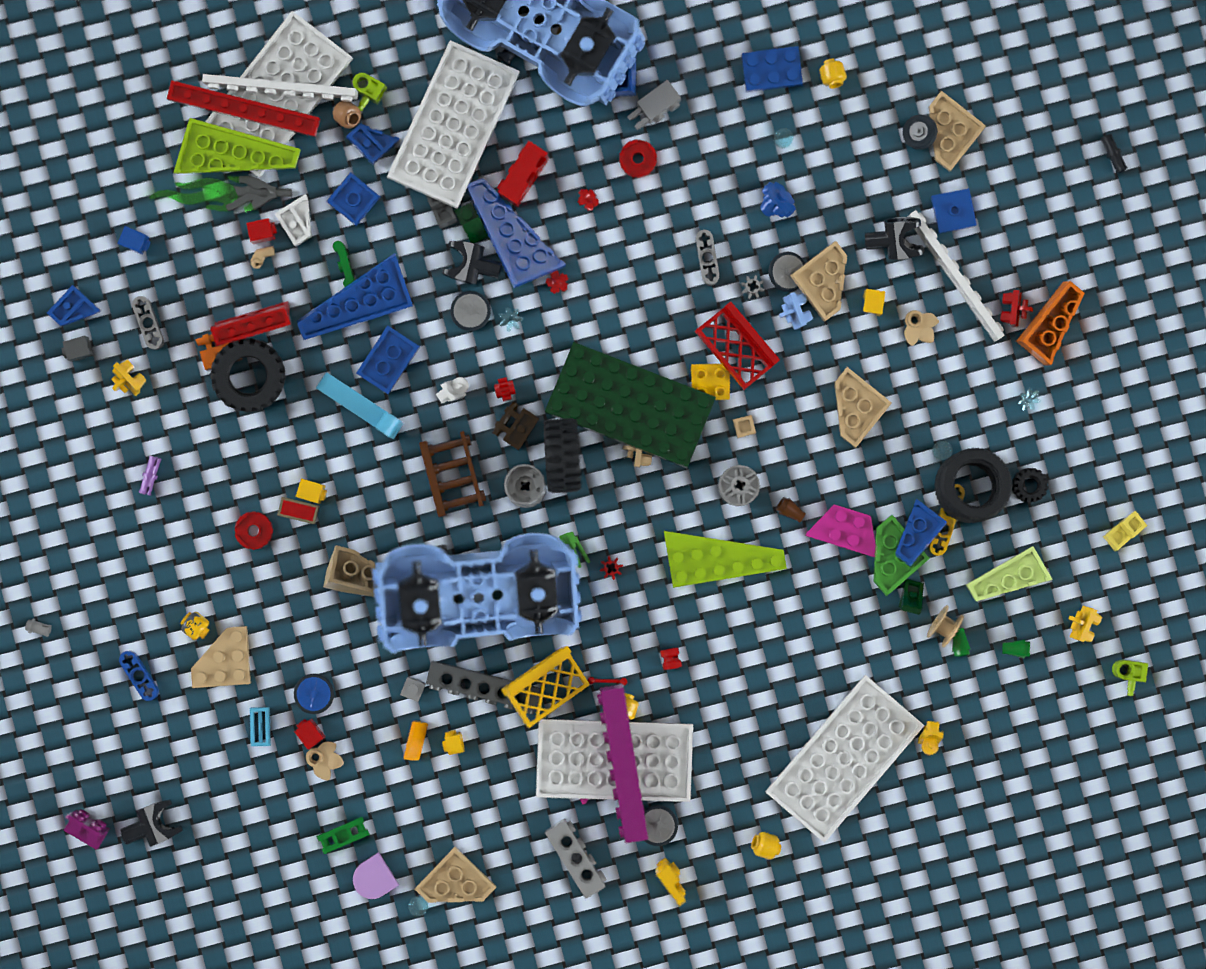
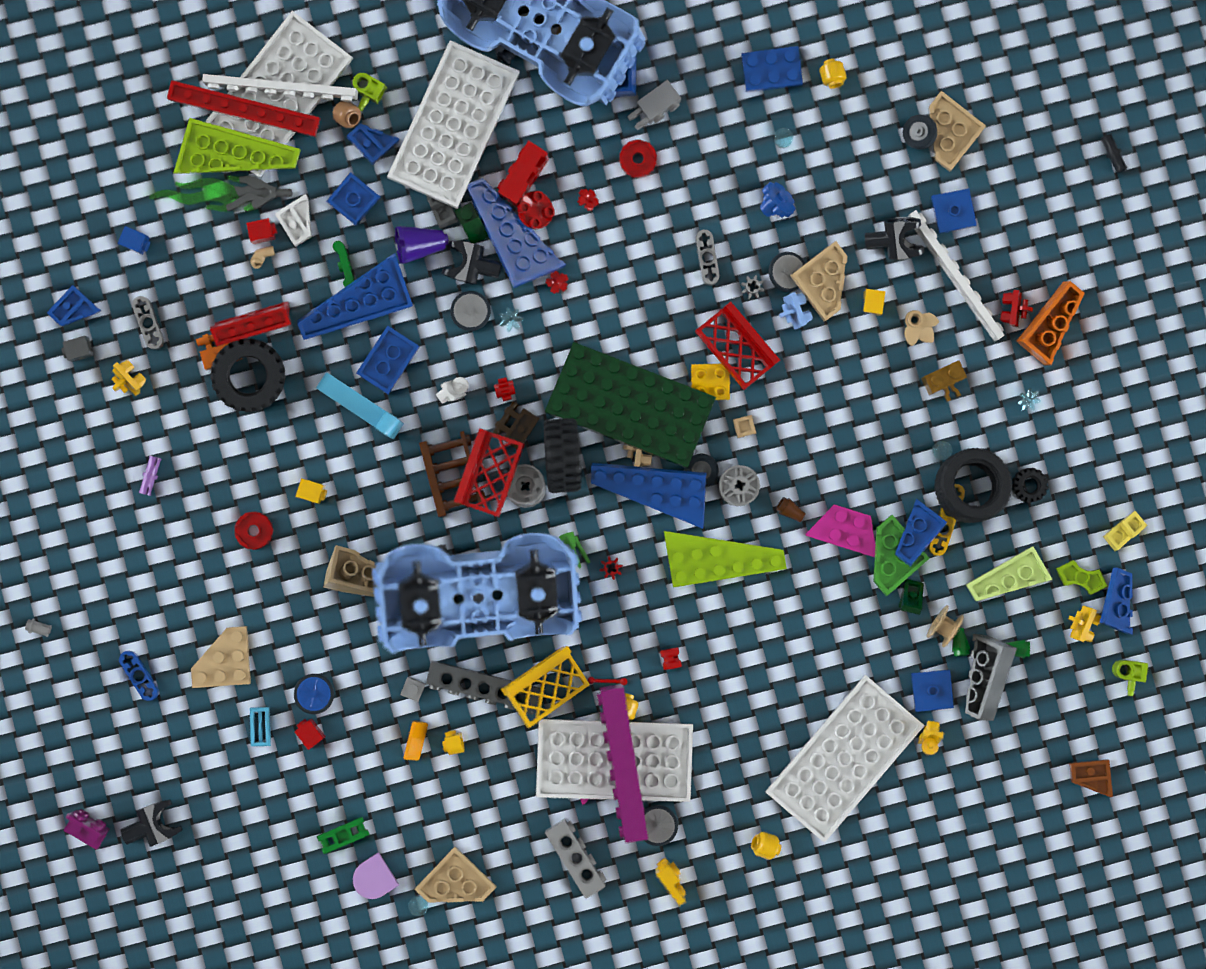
(195, 625): yellow head -> none
(298, 510): red tile -> none
(327, 760): tan plate -> none
(418, 242): none -> dark purple cone
(473, 468): none -> red fence
(535, 210): none -> red dish
(665, 490): none -> blue wing
(705, 464): none -> black wheel
(857, 406): tan plate -> none
(932, 690): none -> blue plate
(945, 378): none -> pearl gold brick
(988, 676): none -> dark grey wedge
(1090, 580): none -> lime tile
(1092, 775): none -> dark orange wing
(1116, 608): none -> blue wing

